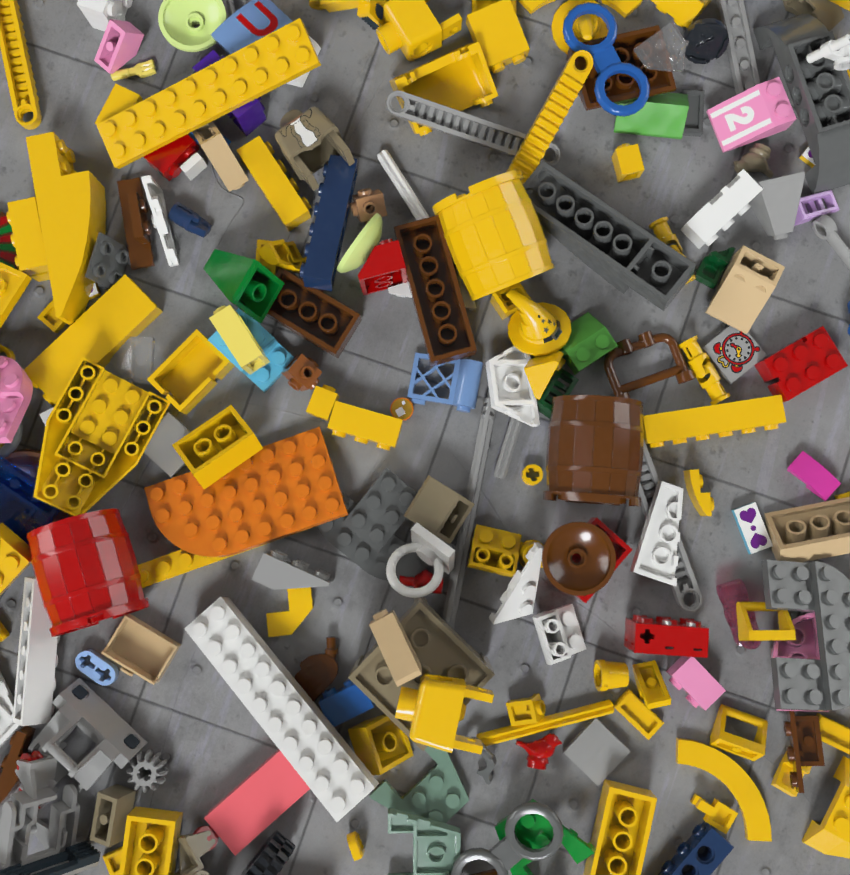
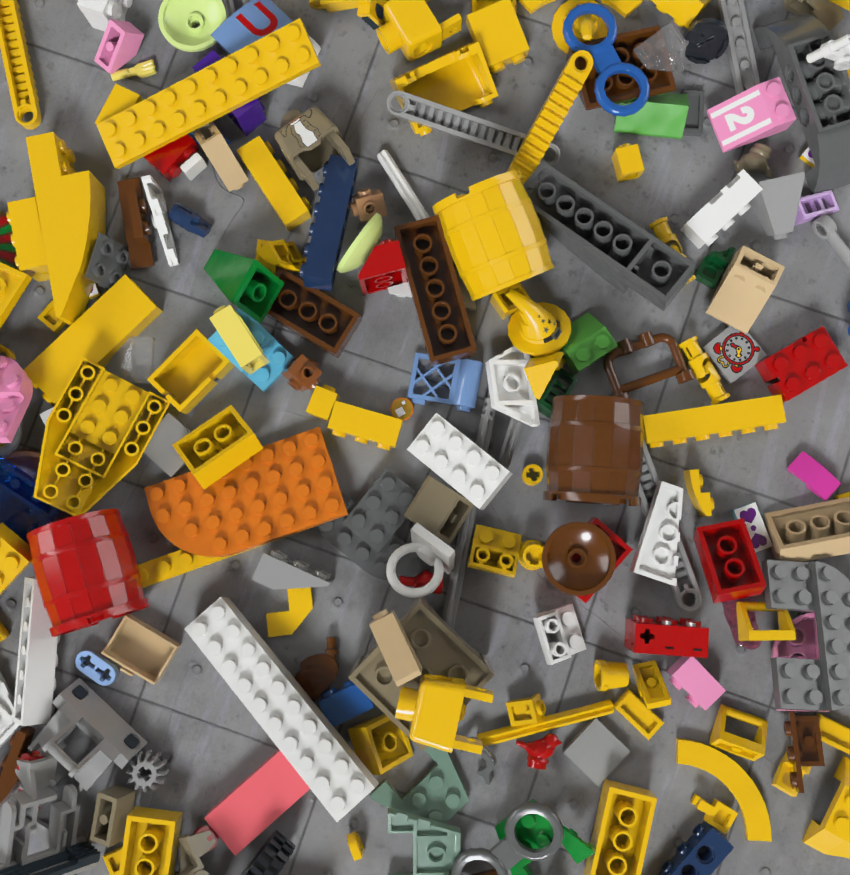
(459, 461): none -> white brick
(521, 591): white wing -> none
(729, 561): none -> red brick

